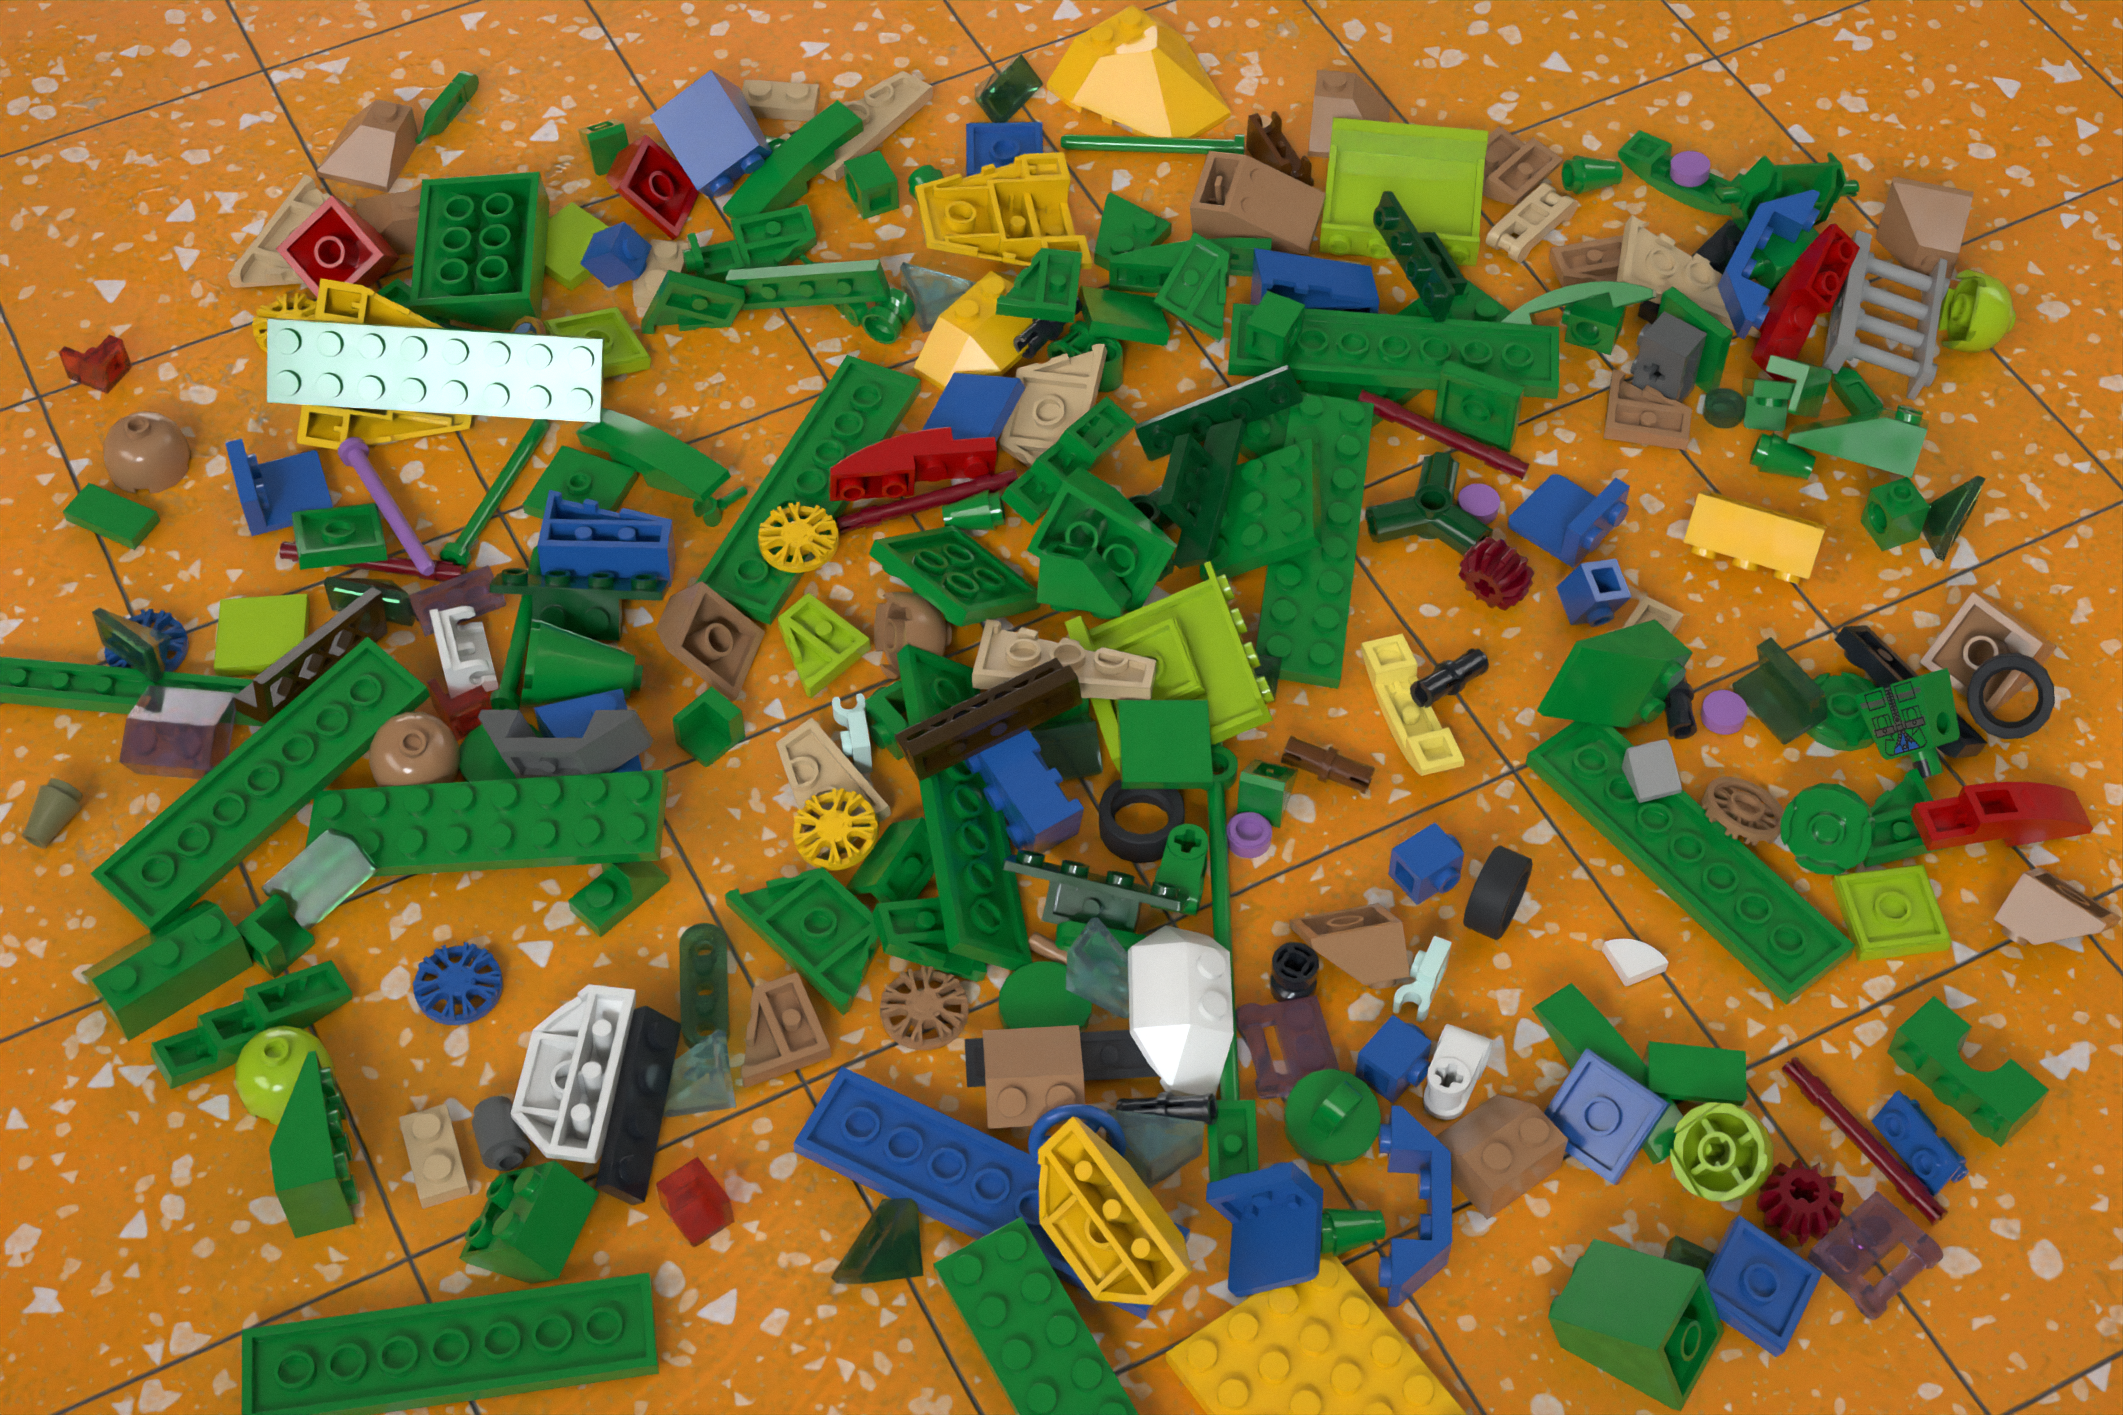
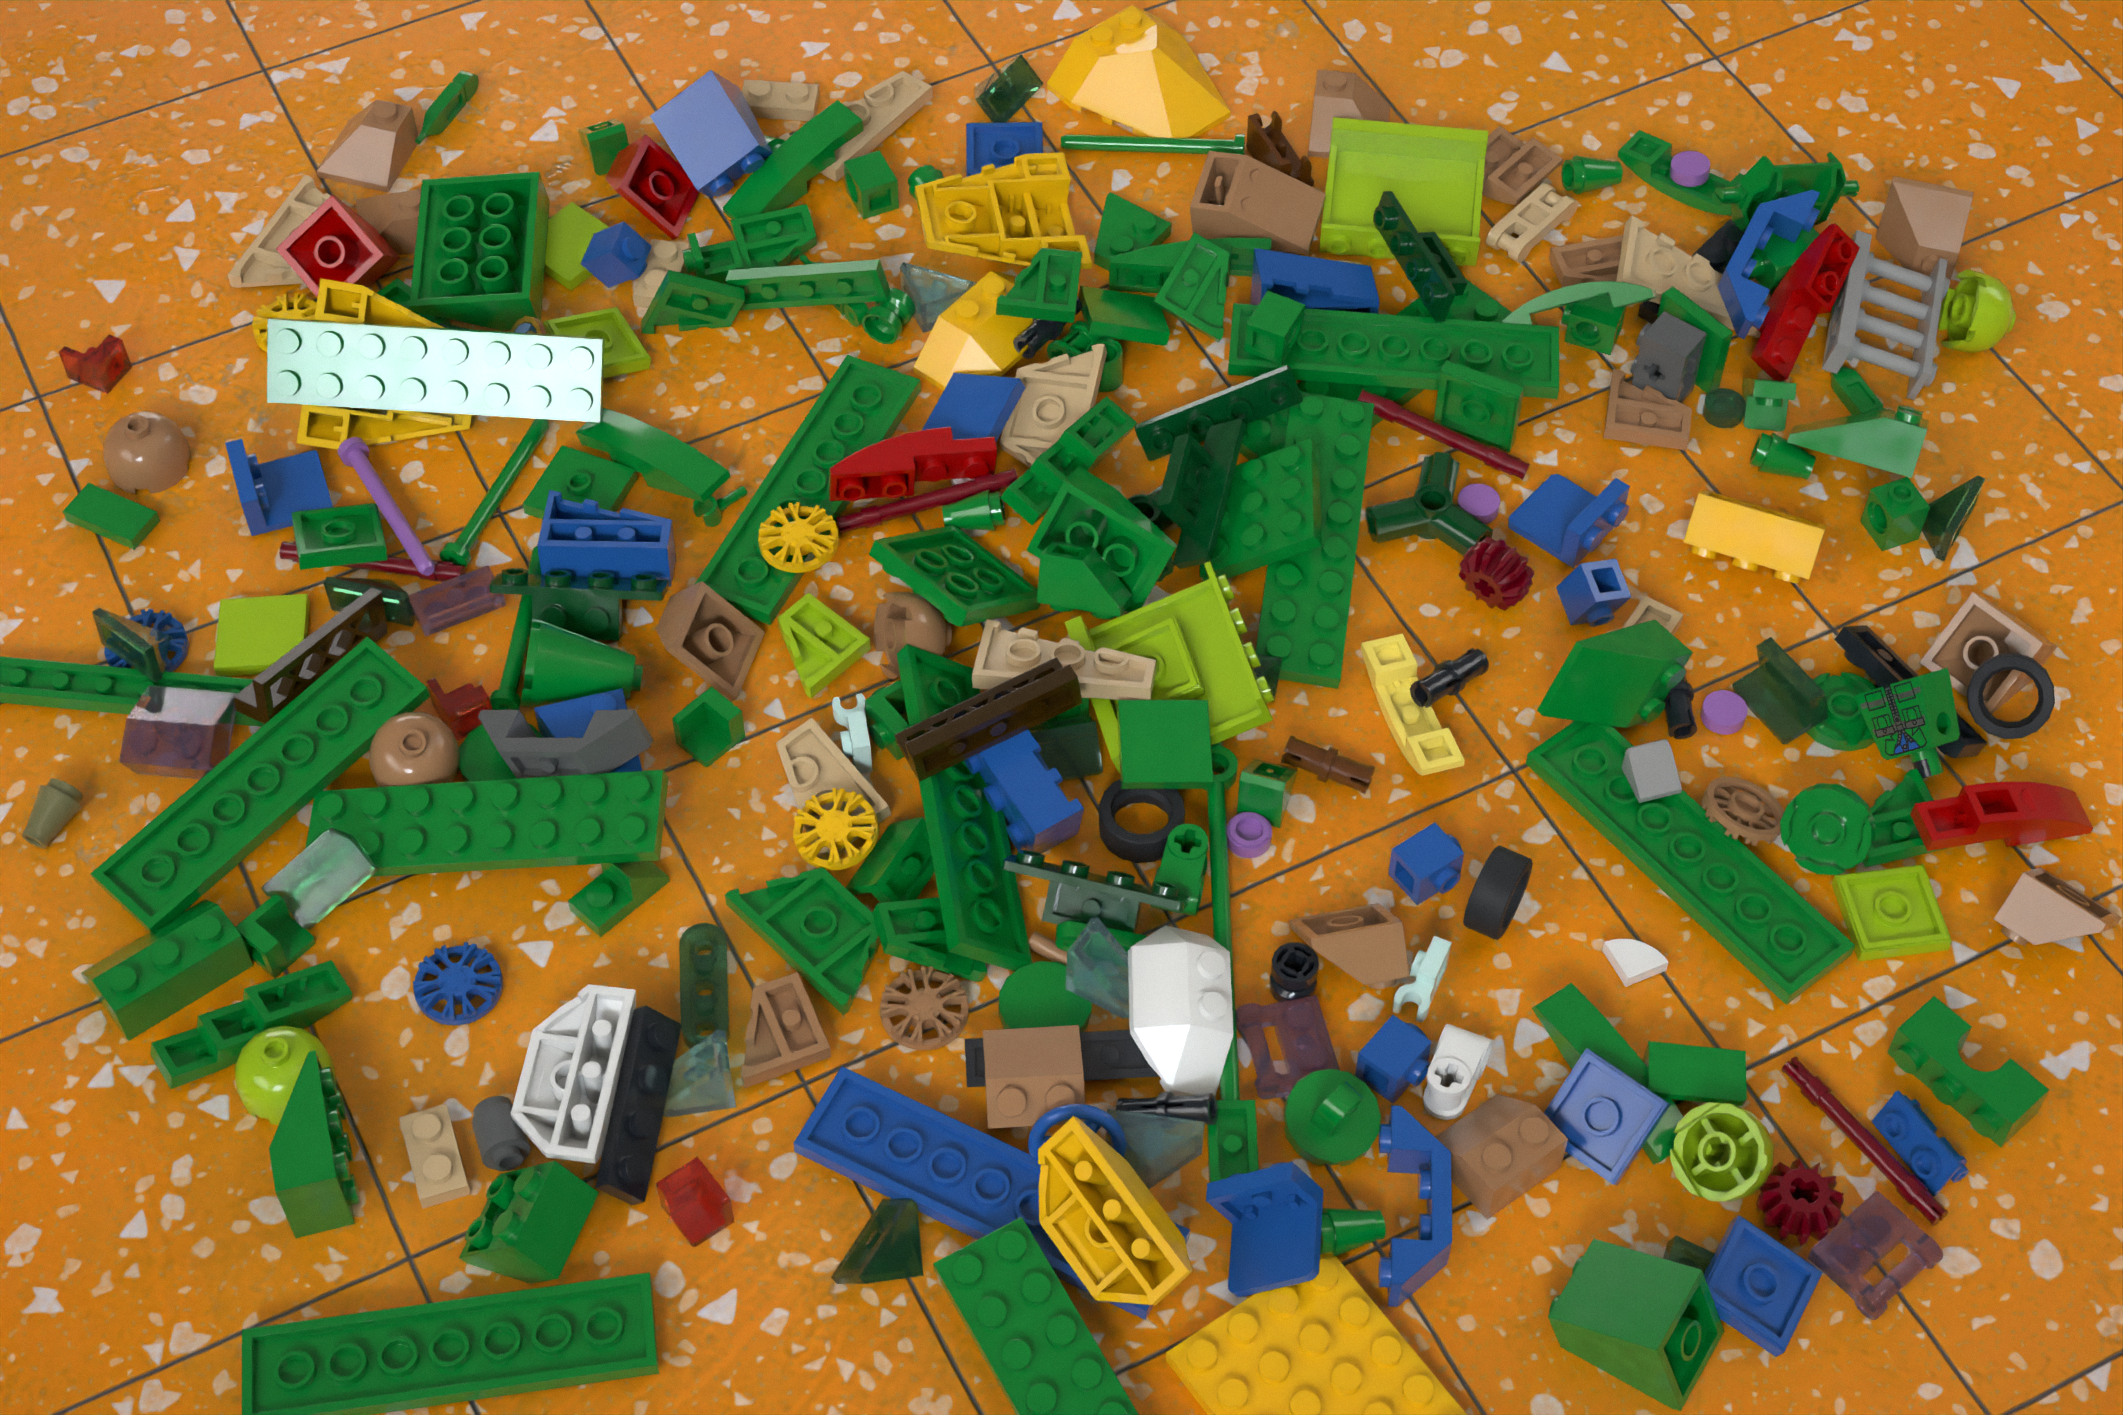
(463, 651): white hinge -> none
(1810, 384): green panel -> none

